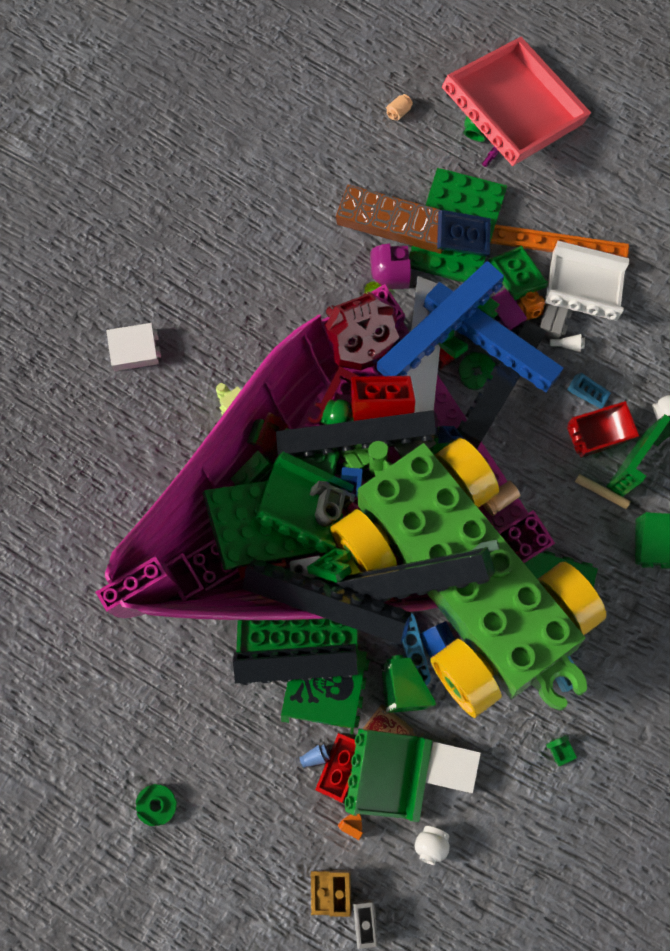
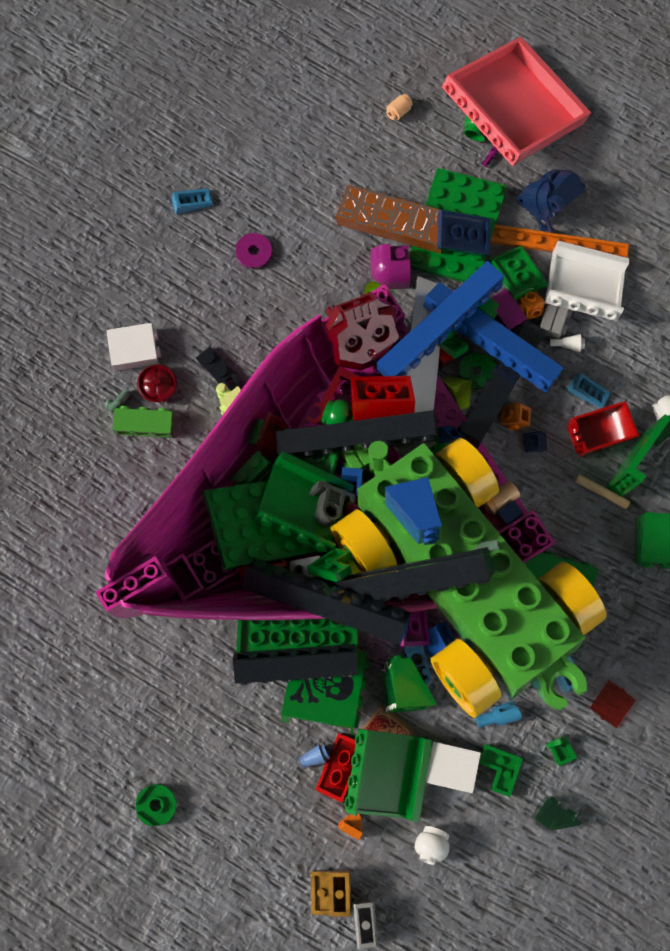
(119, 401): none -> sand green arm
(143, 422): none -> bright green brick
(157, 383): none -> dark red piece
(190, 194): none -> dark azure slope
(217, 368): none -> black hinge
(249, 241): none -> magenta tile
(415, 509): none -> blue slope
(417, 631): none -> magenta slope
(459, 389): none -> lime slope
(500, 715): none -> dark azure arm
(506, 767): none -> green plate
(509, 513): none -> dark blue slope
(515, 416): none -> orange brick
(535, 441): none -> dark blue slope
(550, 195): none -> dark blue piece
(553, 816): none -> clear green slope
(612, 704): none -> clear red piece

